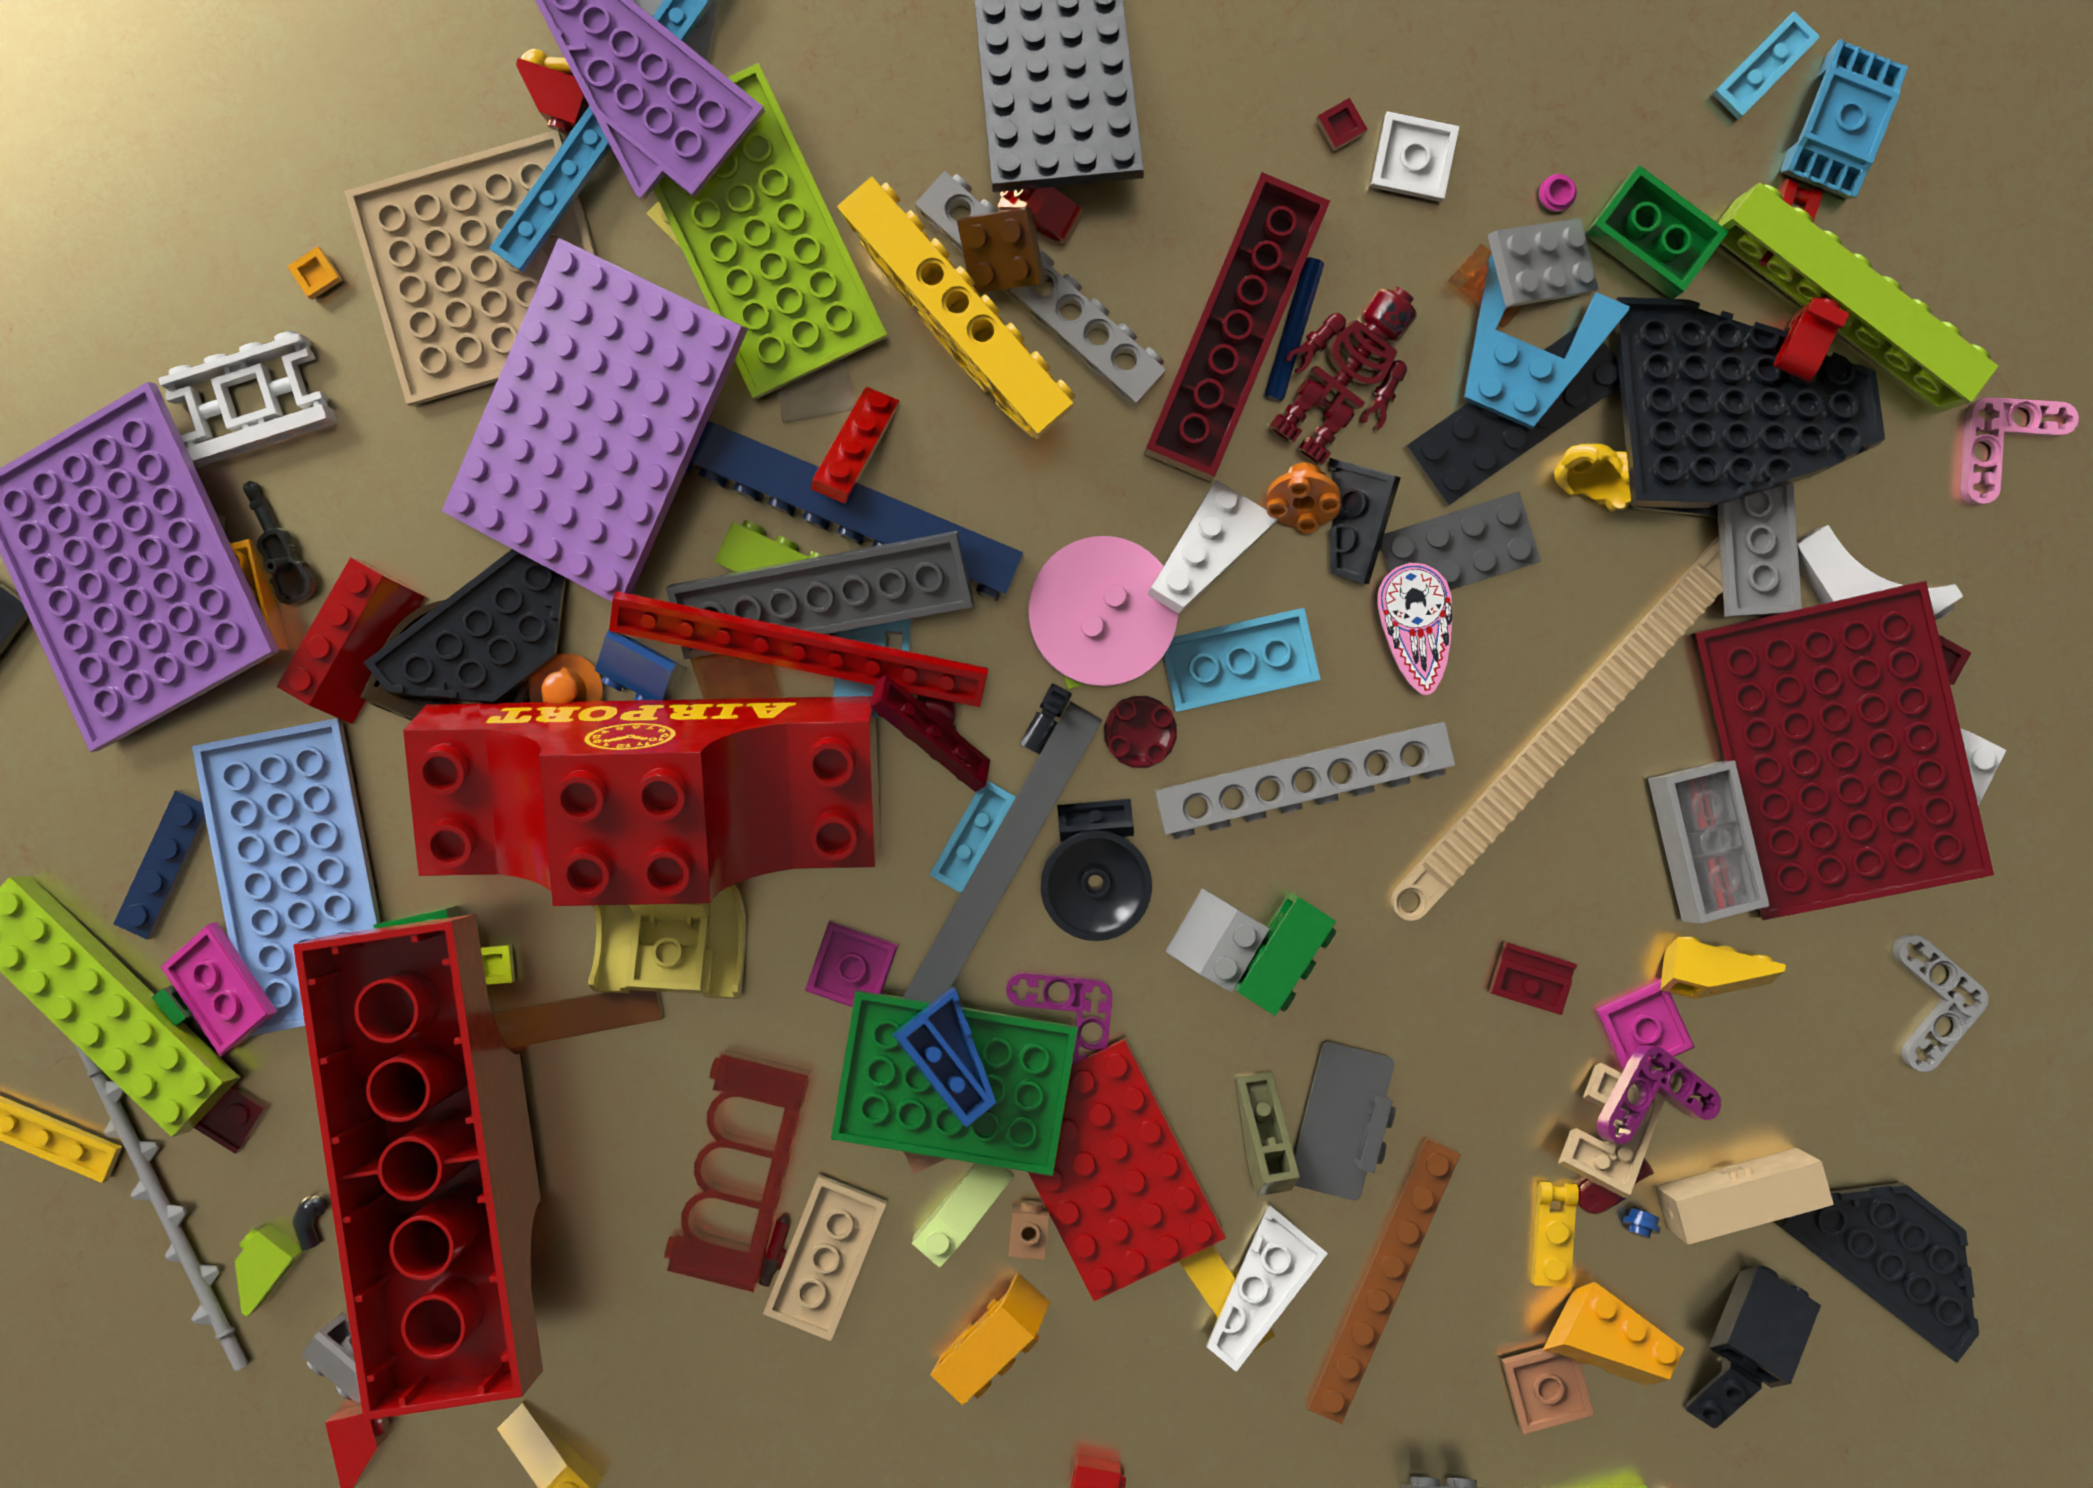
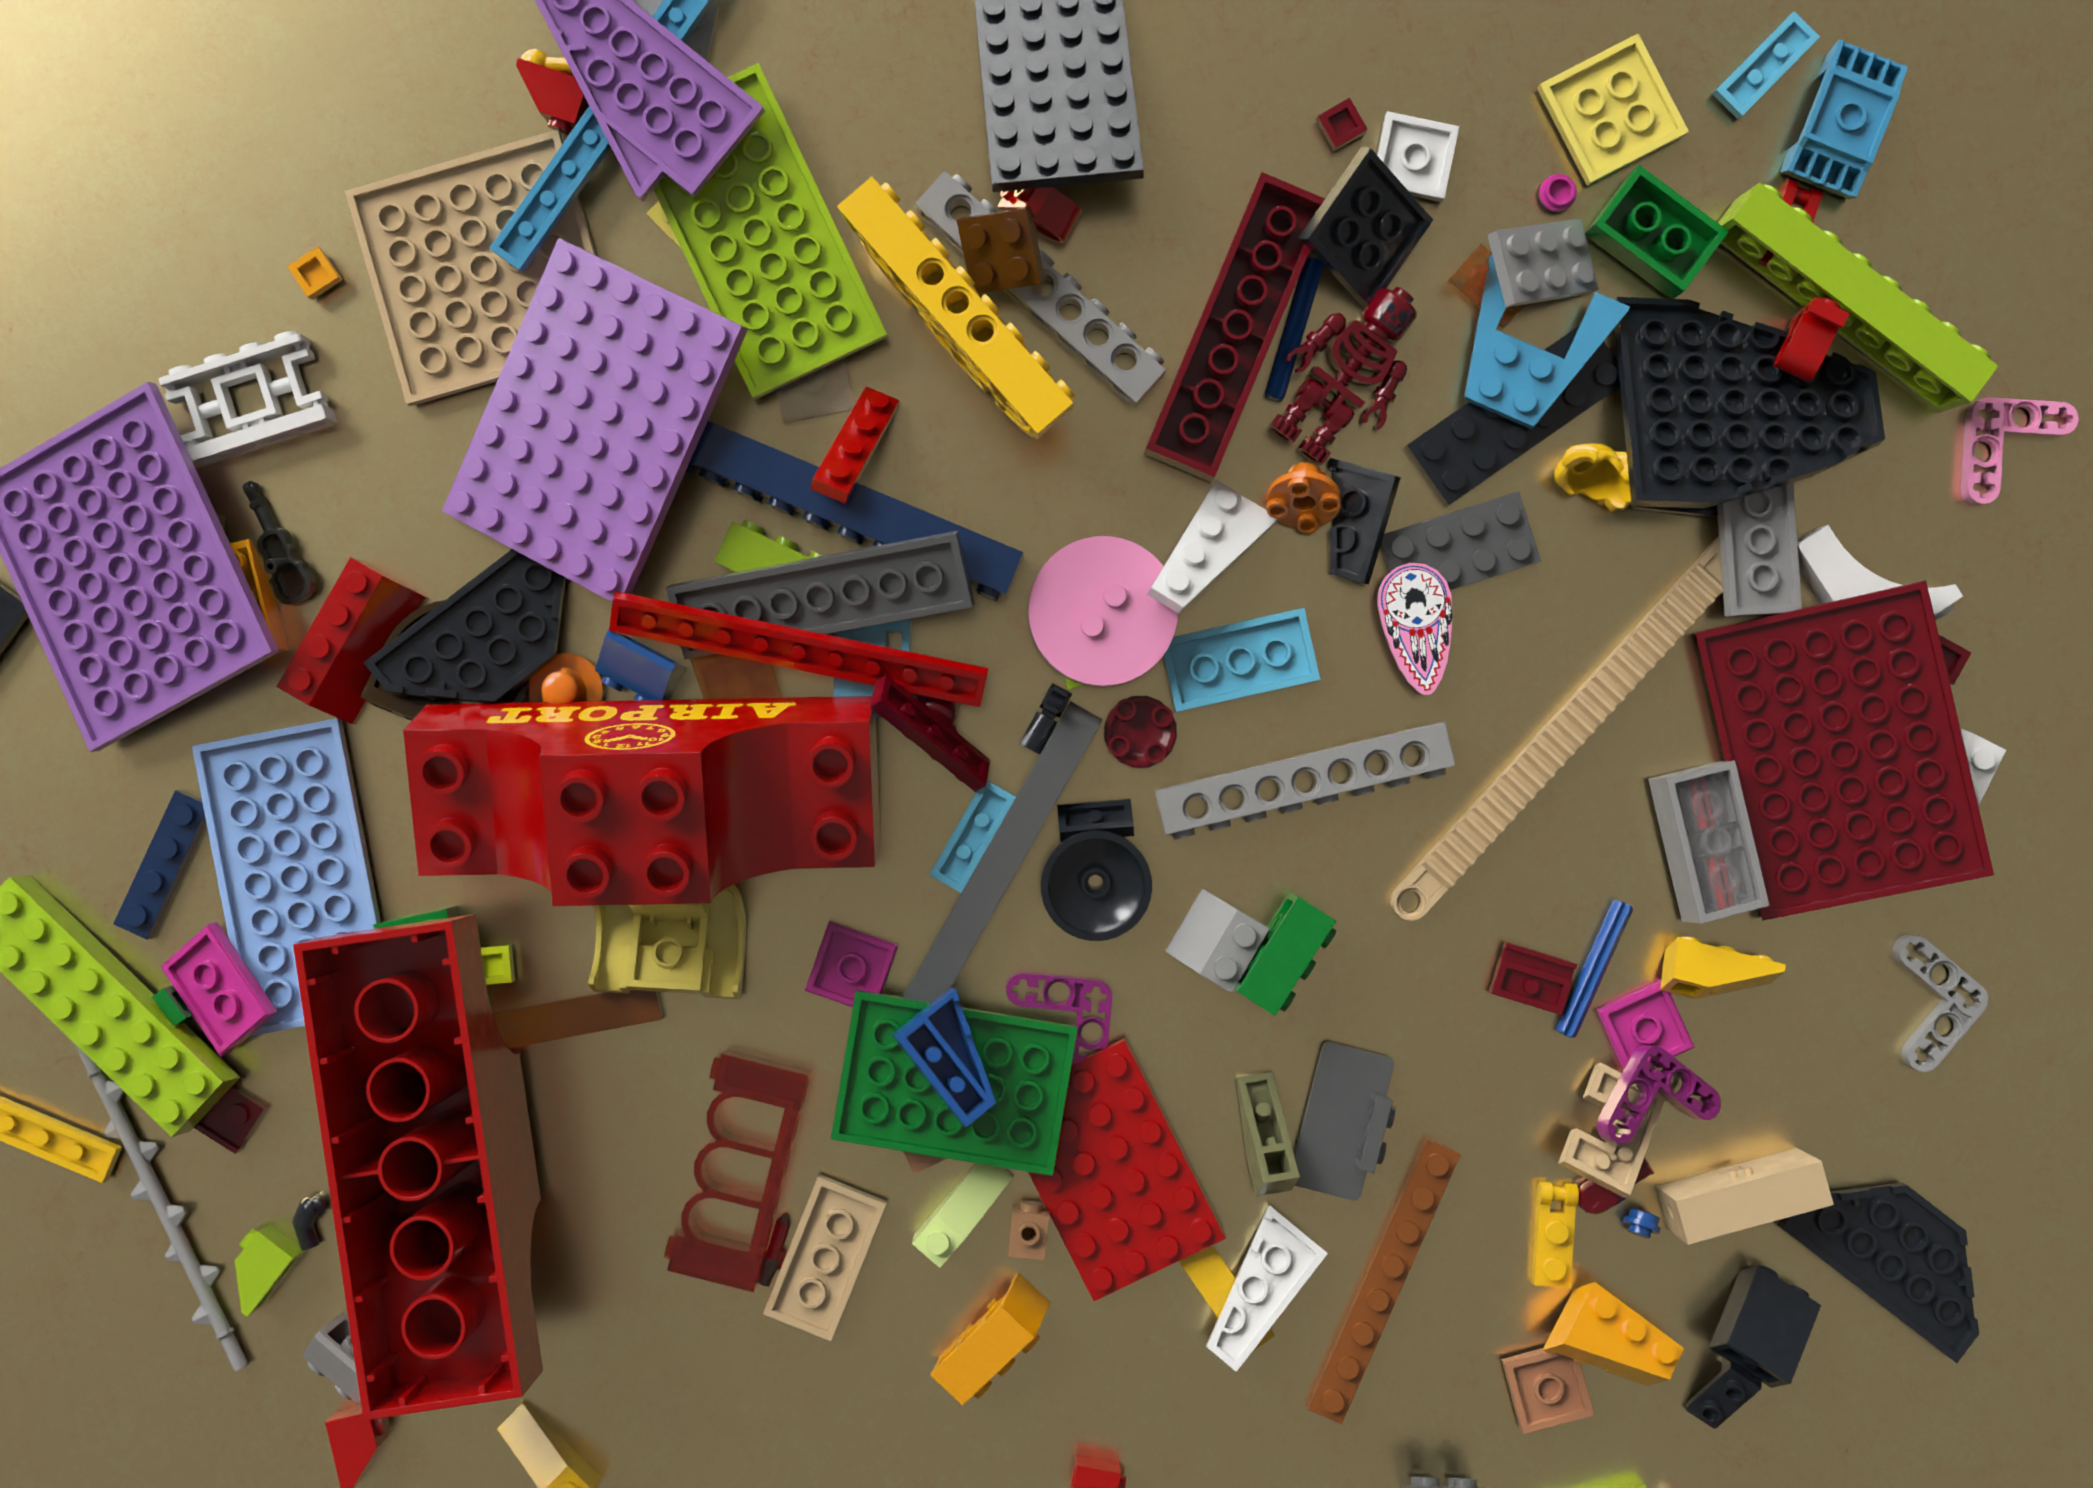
(1366, 226): none -> black plate
(1594, 968): none -> blue axle
(1612, 109): none -> light yellow plate

